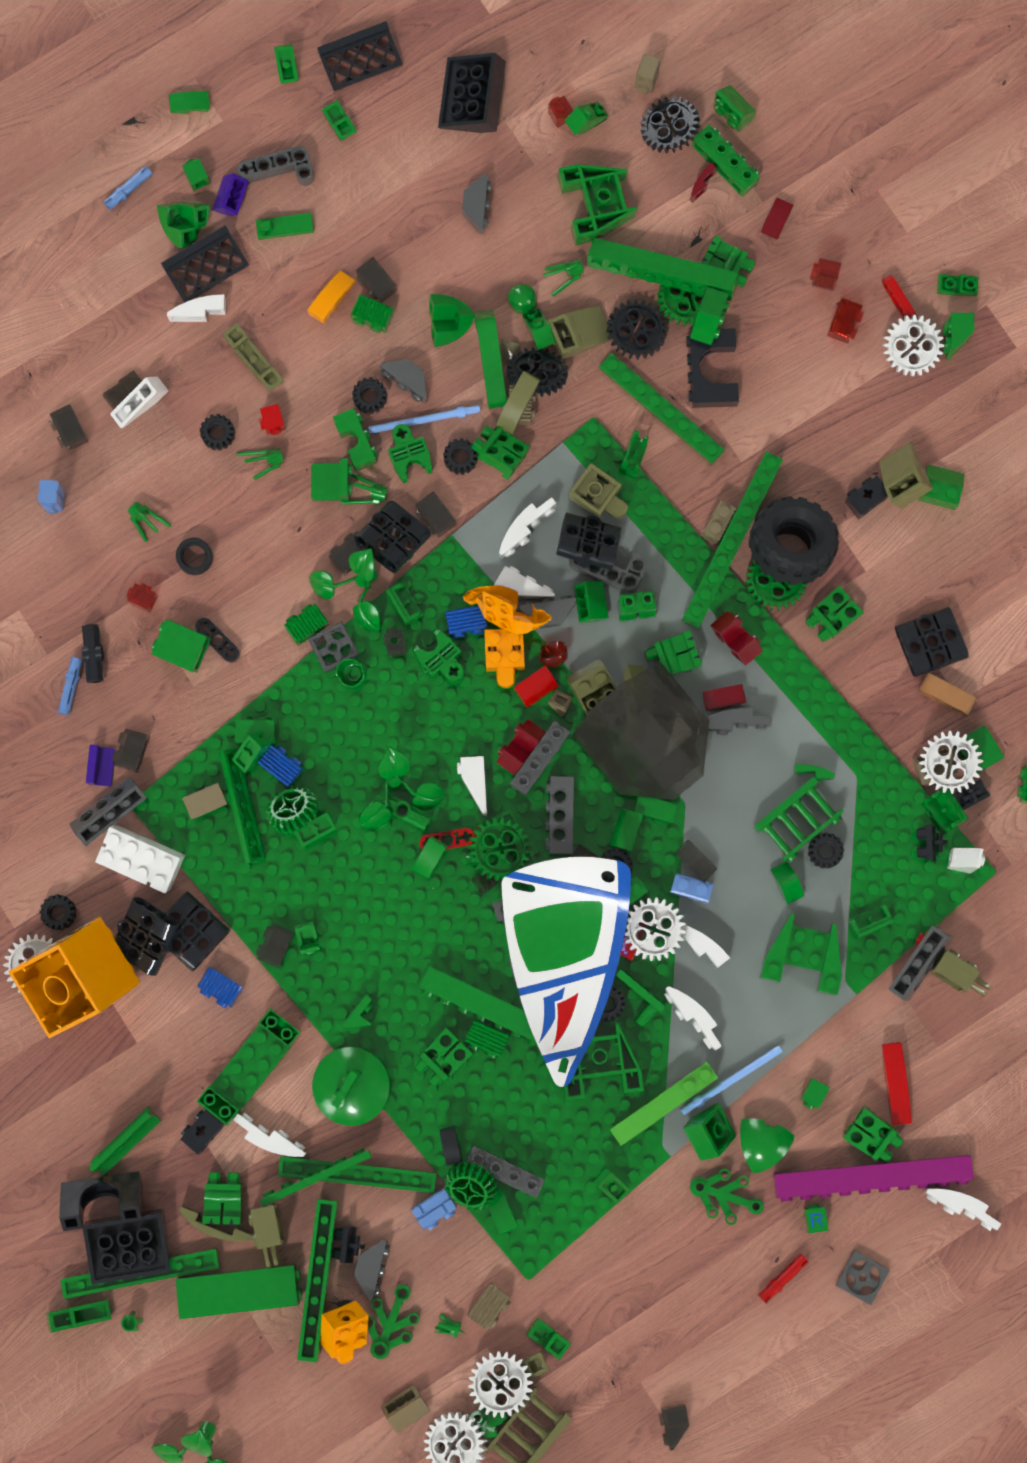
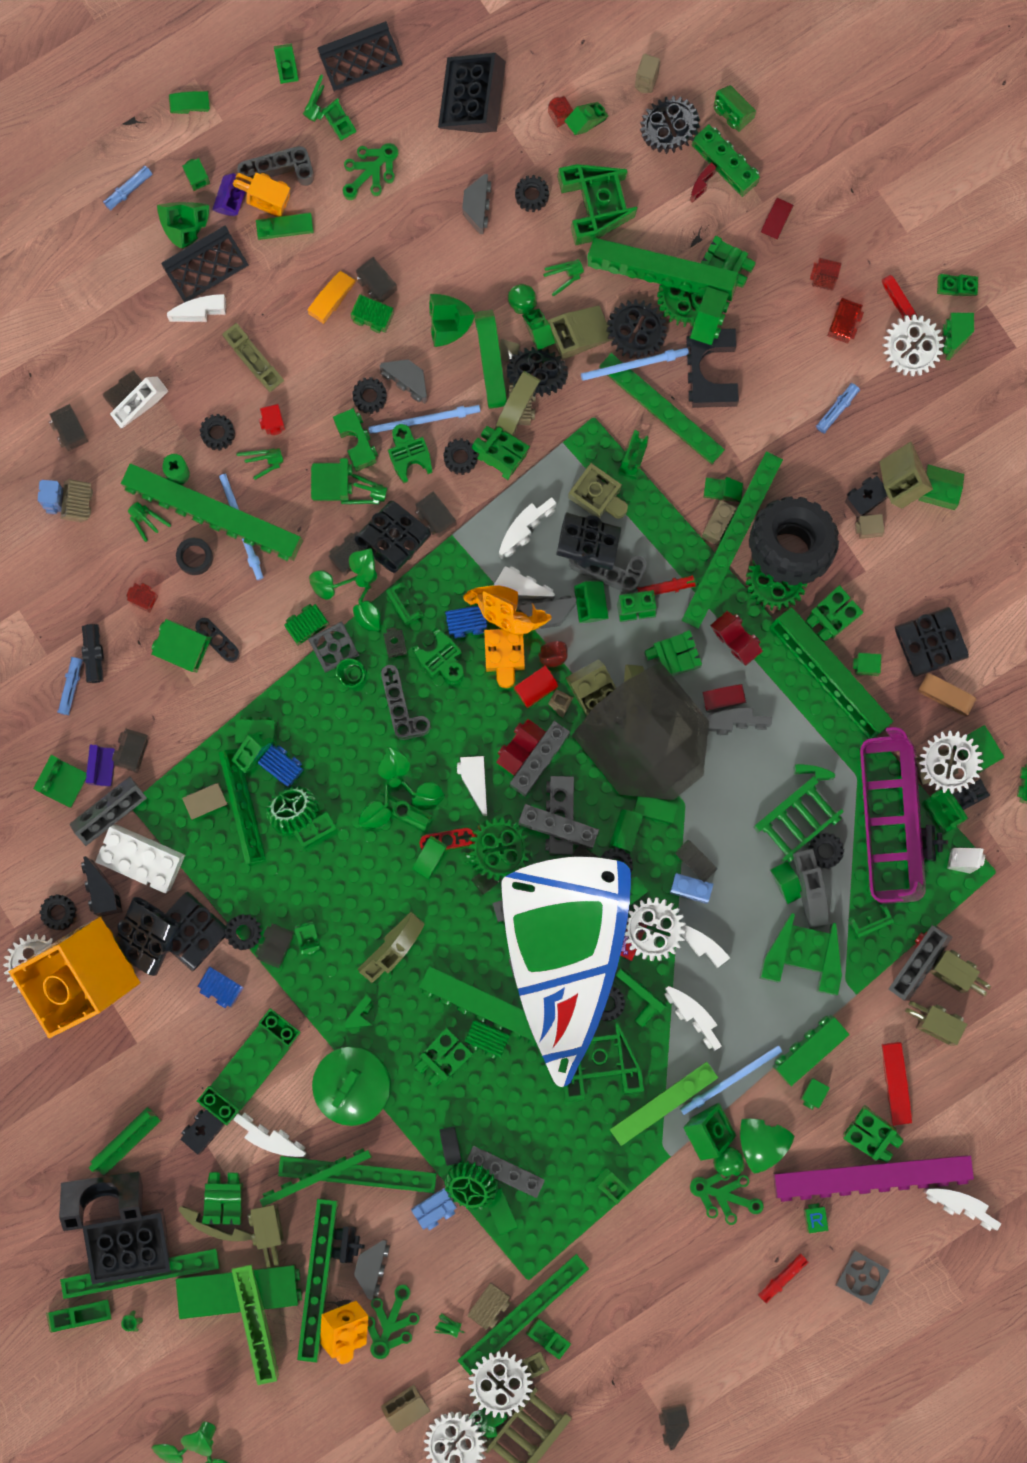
(60, 781): none -> green bracket
(76, 501): none -> dark tan brick
(104, 897): none -> black slope
(176, 469): none -> green piece
(212, 512): none -> green brick
(253, 560): none -> light blue bar
(255, 932): none -> black tyre
(255, 1325): none -> bright green slope
(264, 192): none -> light orange brick
(312, 110): none -> green plant
(371, 169): none -> green plant
(396, 945): none -> olive slope
(399, 701): none -> dark grey beam
(524, 1313): none -> green plate
(531, 183): none -> black tyre
(558, 827): none -> dark grey brick
(669, 355): none -> light blue bar
(669, 586): none -> red pin
(723, 489): none -> green slope
(730, 1162): none -> green hair
(810, 1050): none -> green brick
(813, 889): none -> dark grey slope
(831, 673): none -> green brick
(842, 402): none -> medium blue pin
(867, 664): none -> green brick
(869, 526): none -> dark tan brick
(912, 819): none -> magenta piece
(938, 1023): none -> olive brick

